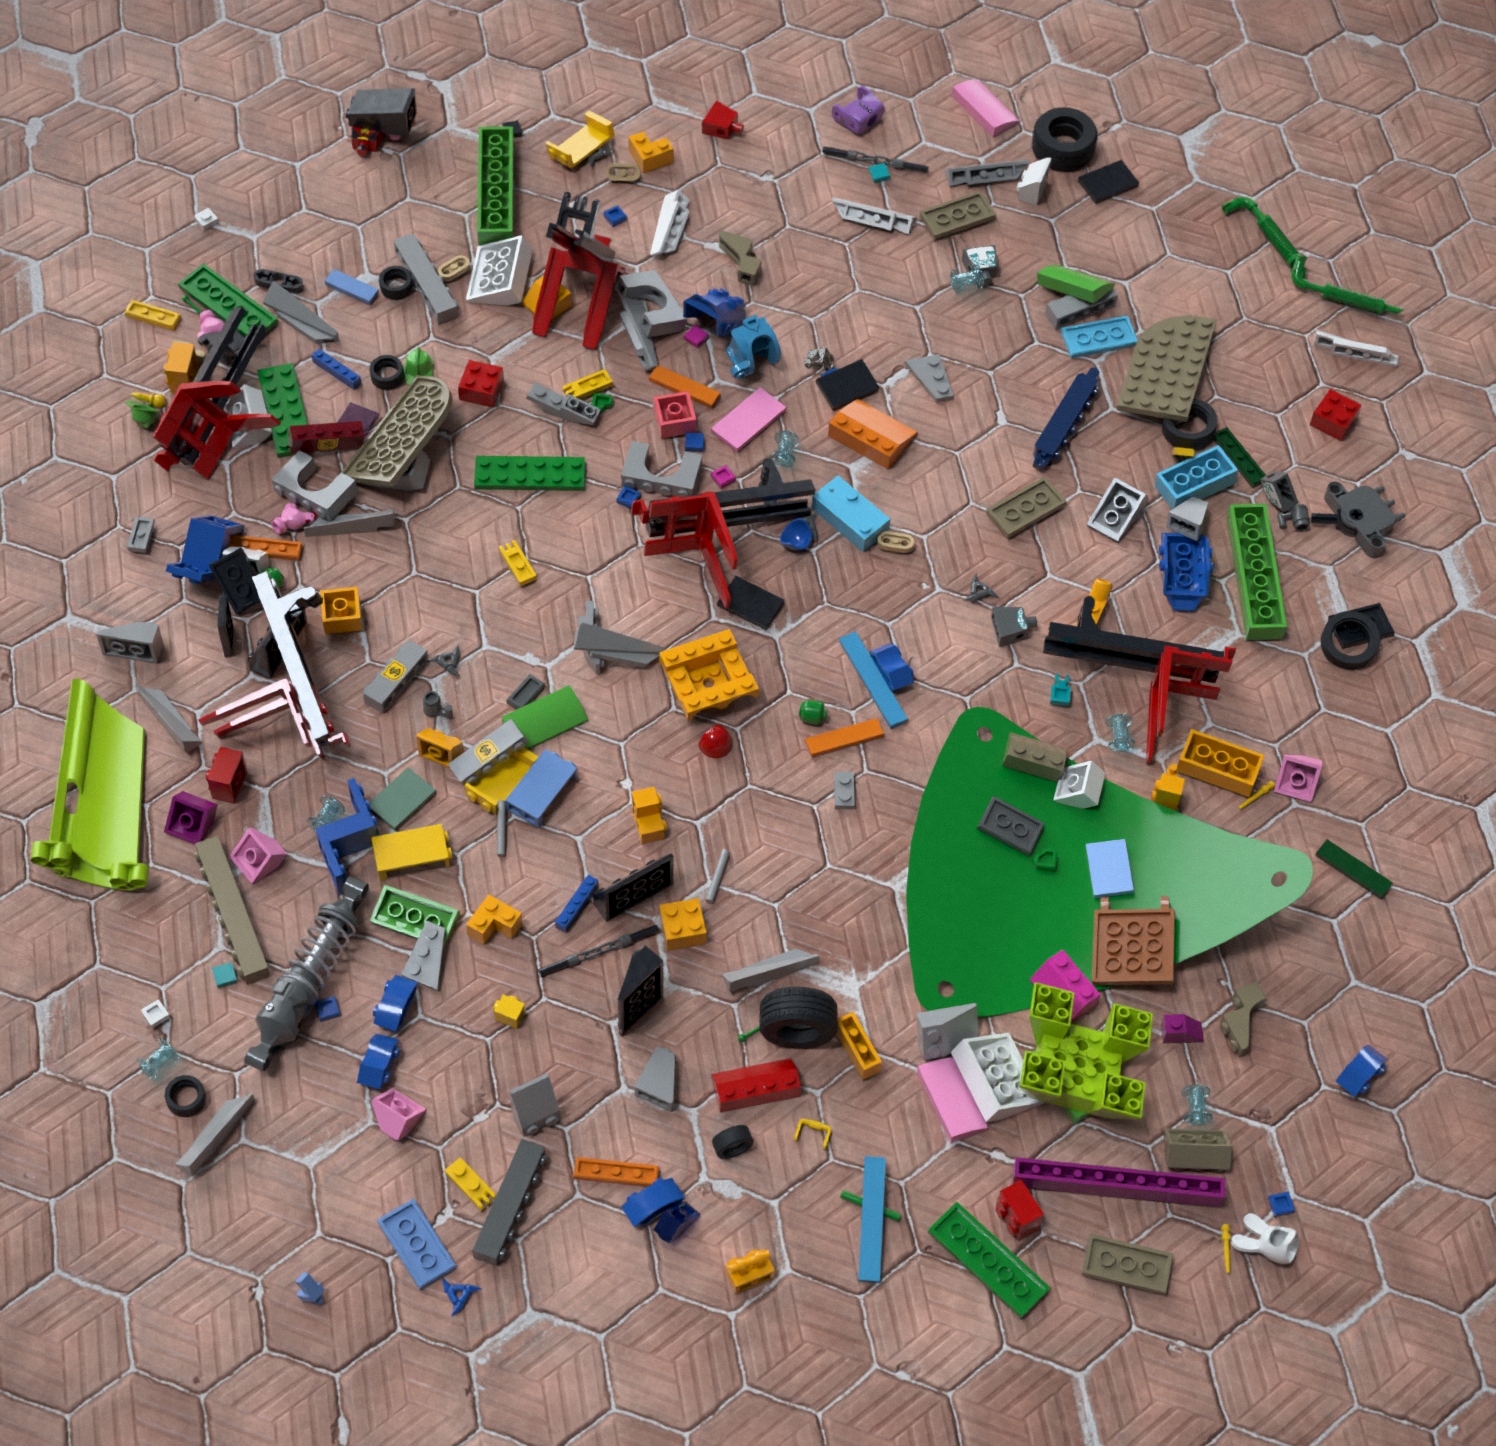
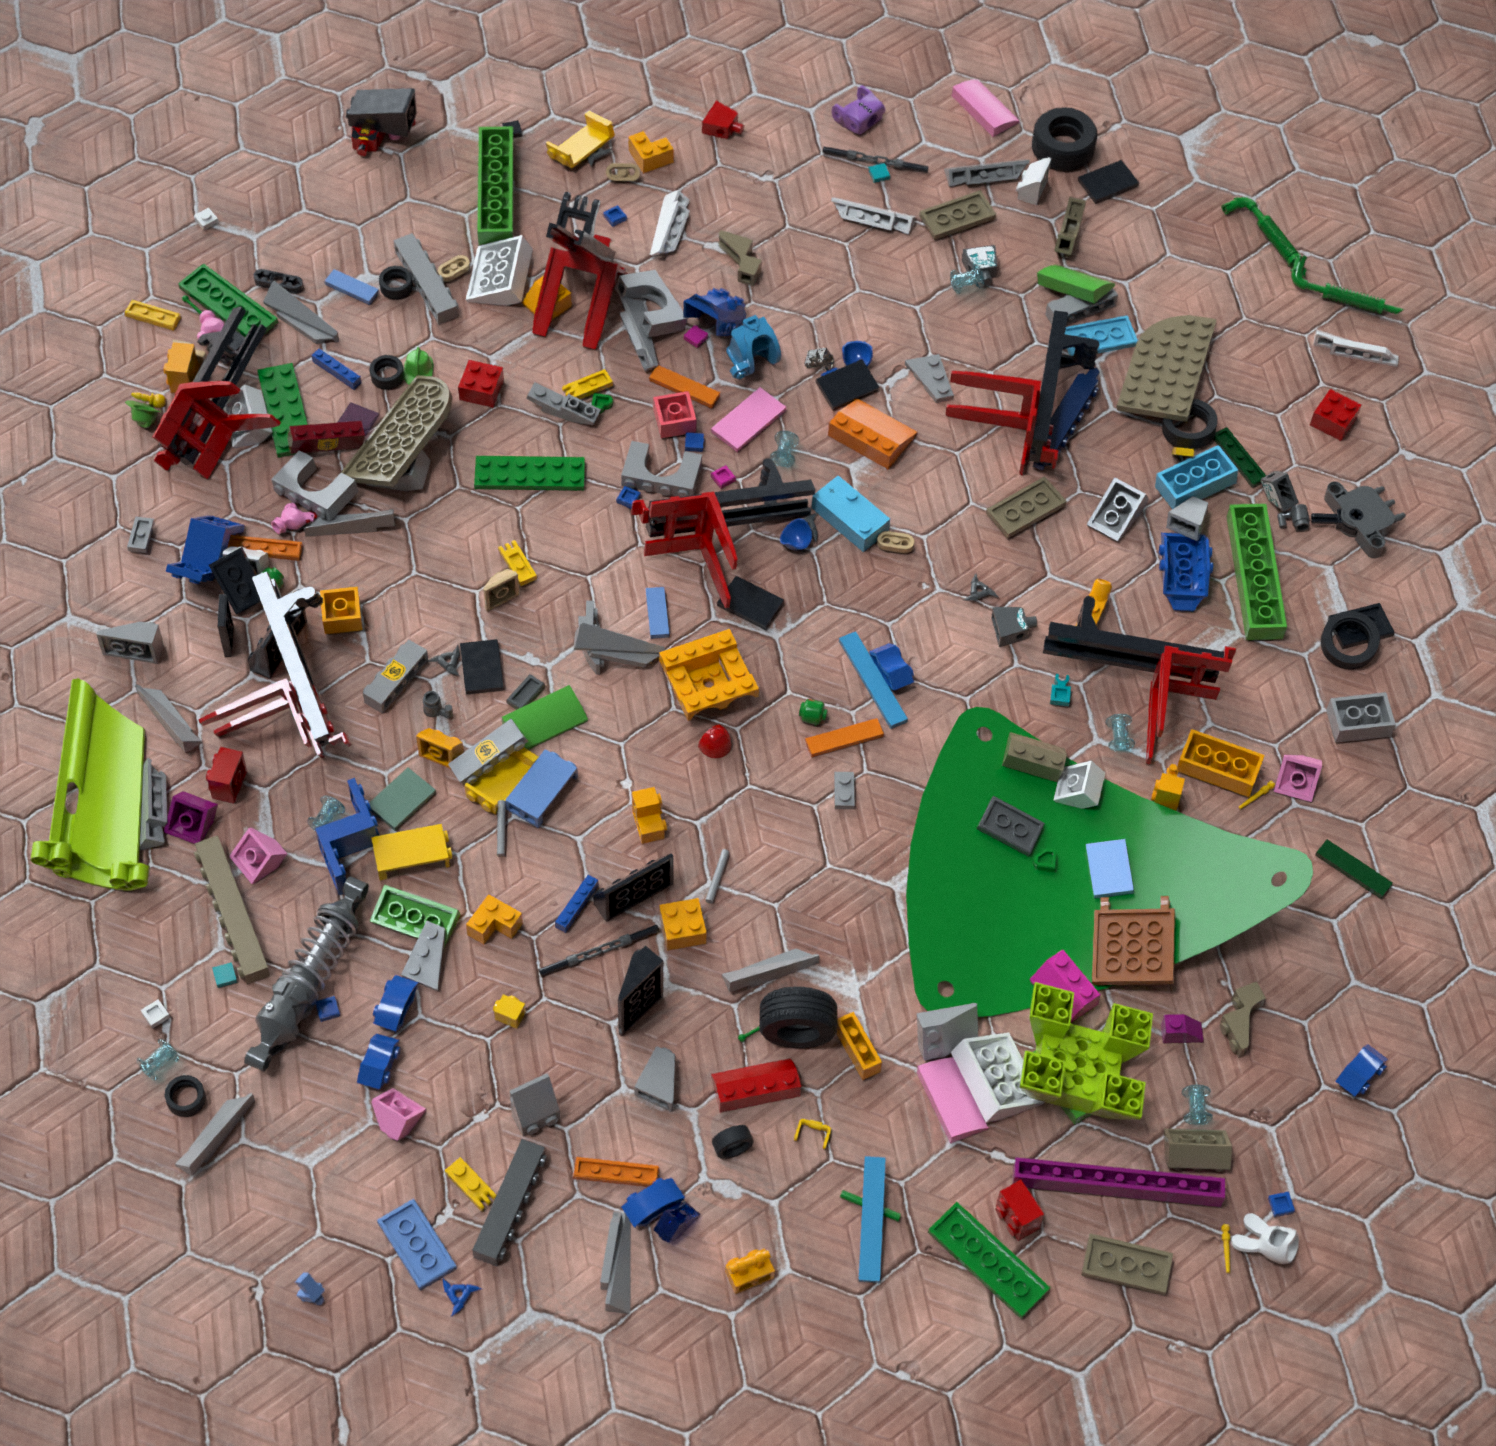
(152, 807): none -> light grey wedge
(481, 666): none -> black tile
(501, 588): none -> tan slope
(616, 1265): none -> light grey wedge
(657, 612): none -> medium blue tile
(856, 351): none -> blue helmet
(1036, 404): none -> piece
(1071, 226): none -> dark tan arch
(1360, 717): none -> light grey brick

